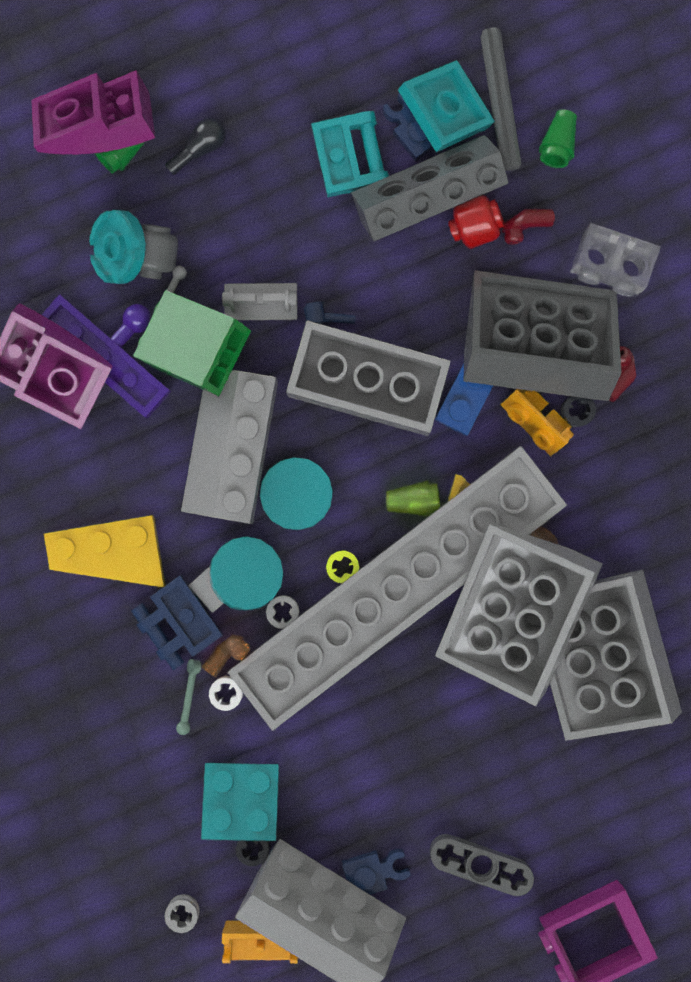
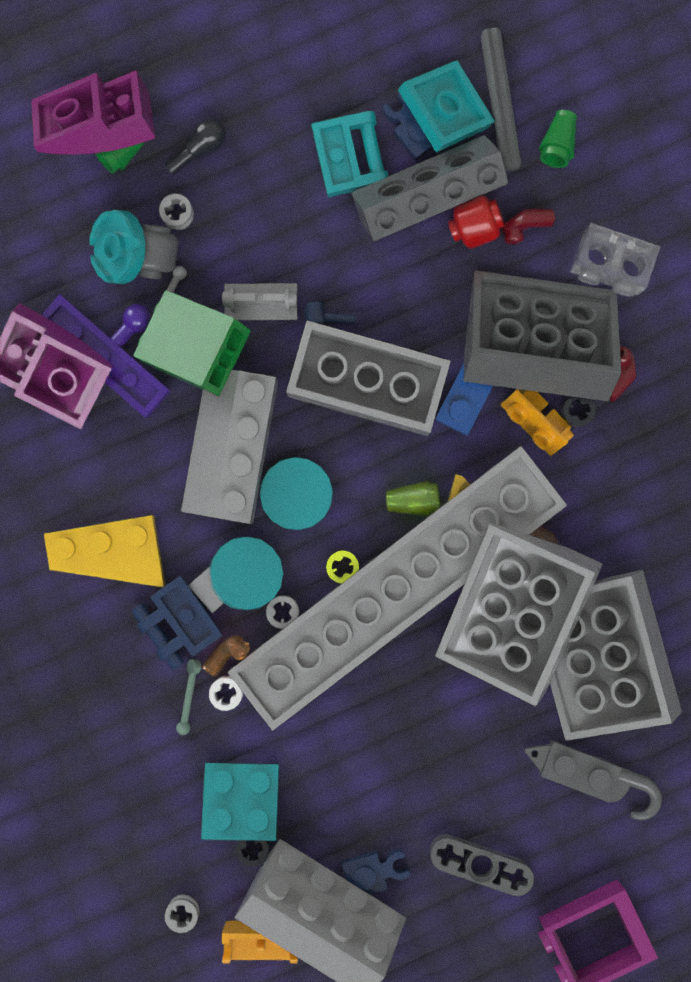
(168, 205): none -> light grey bush
(593, 775): none -> dark grey plate

